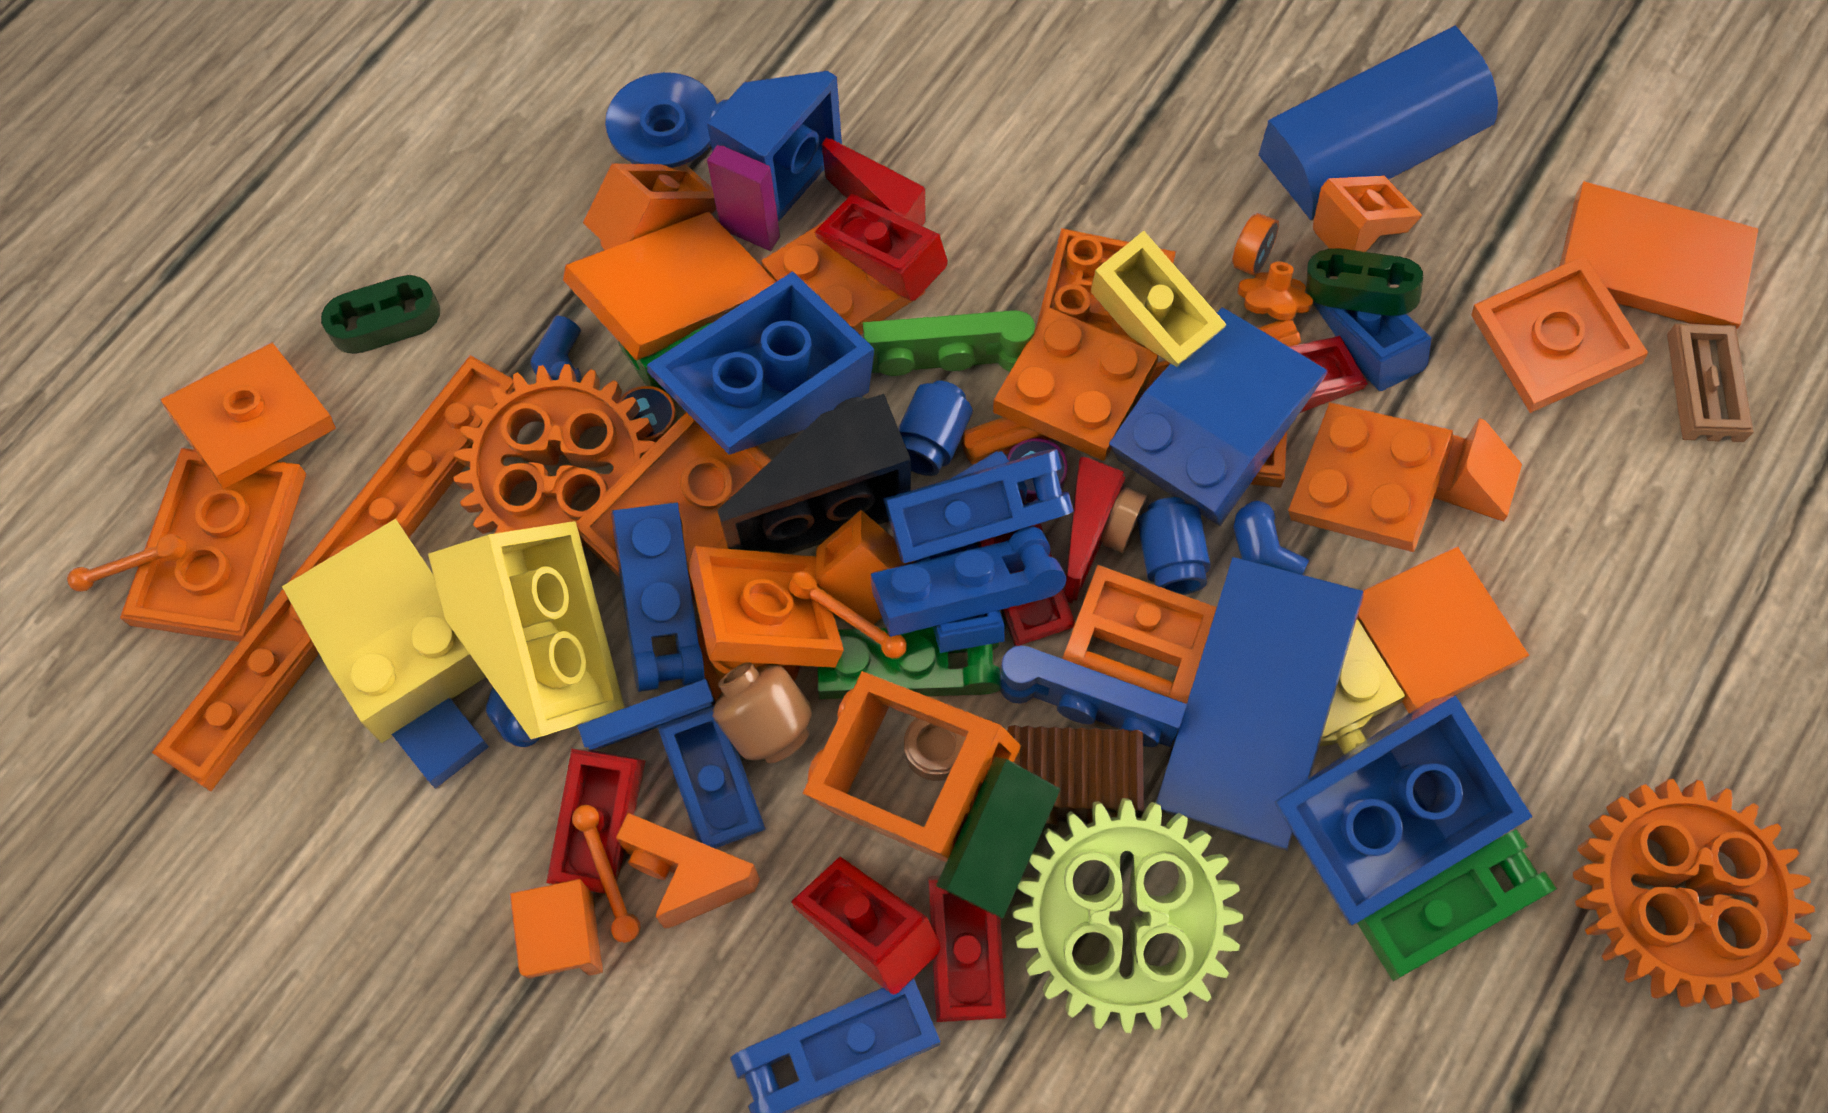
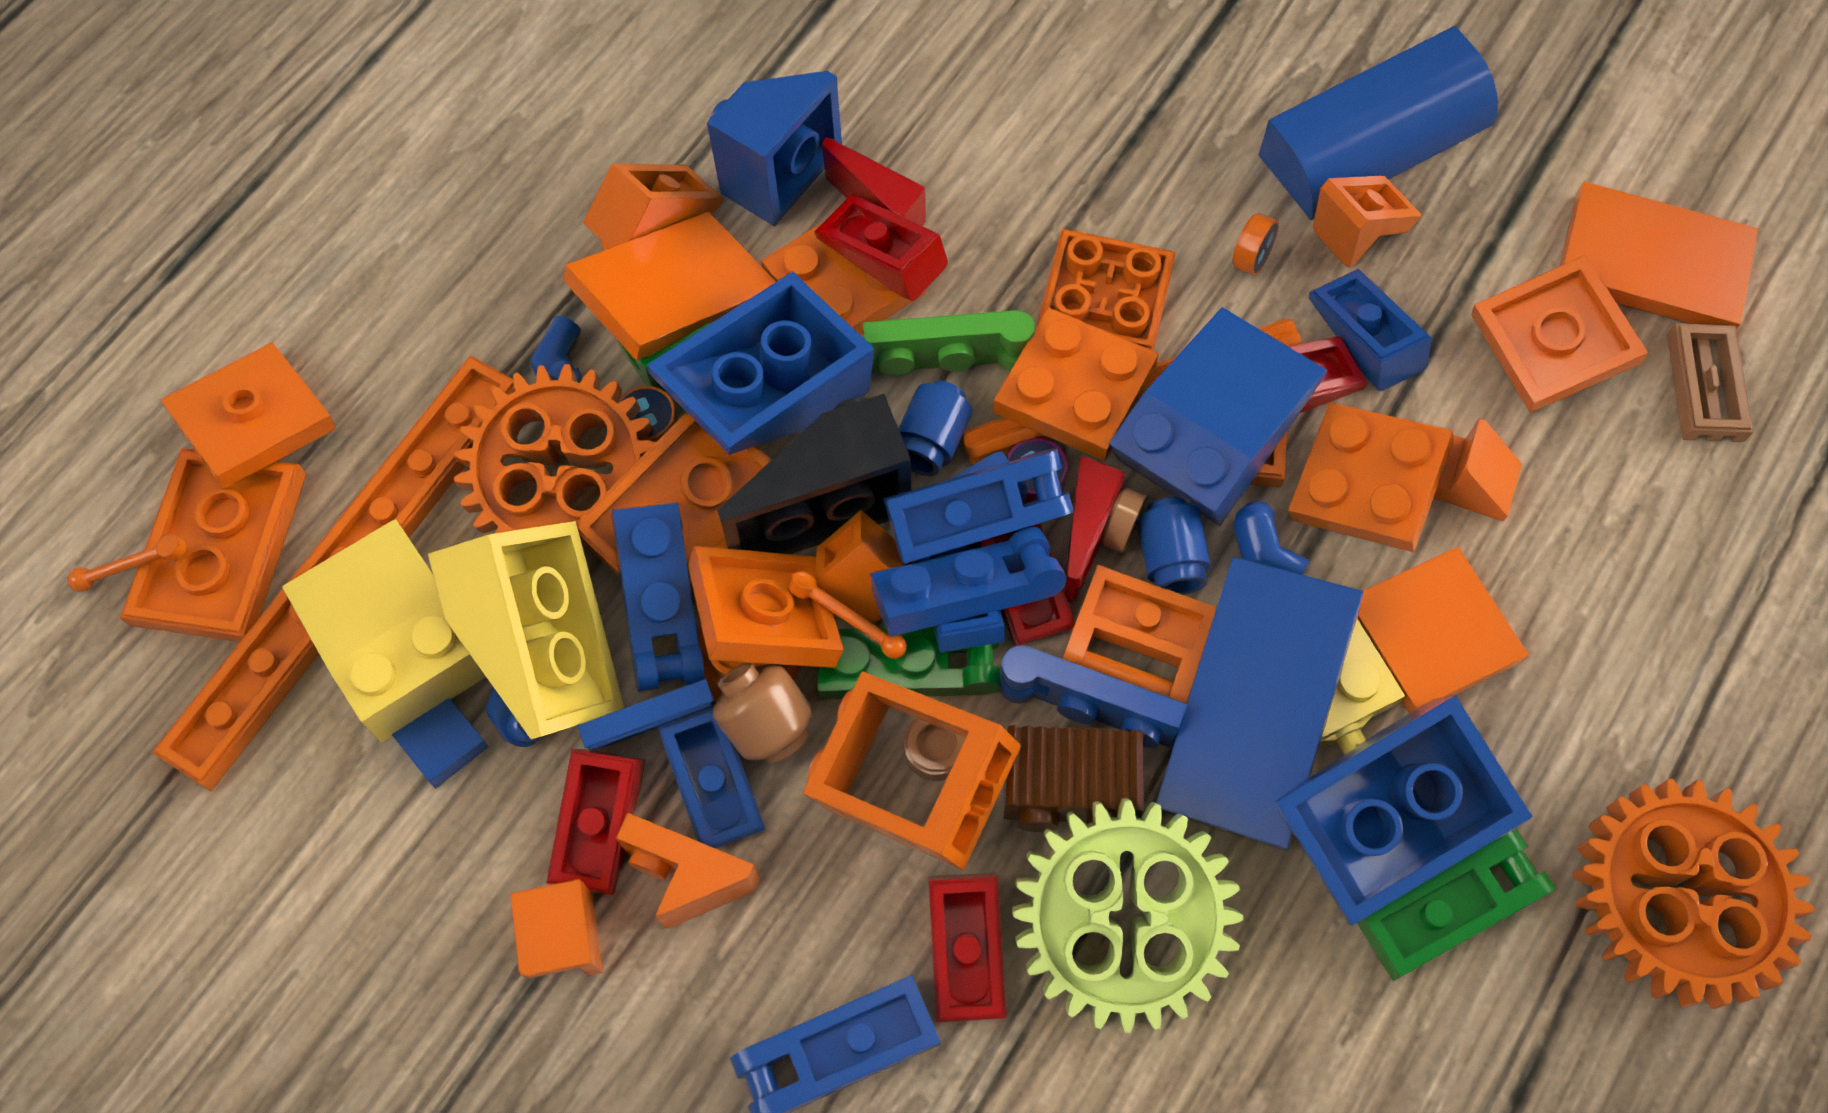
(380, 314): dark green beam -> none
(626, 925): orange hinge -> none
(656, 105): blue dish -> none
(744, 197): magenta tile -> none
(869, 924): red slope -> none
(998, 837): dark green tile -> none
(1155, 301): light yellow slope -> none
(1275, 293): orange plant -> none
(1364, 281): dark green beam -> none

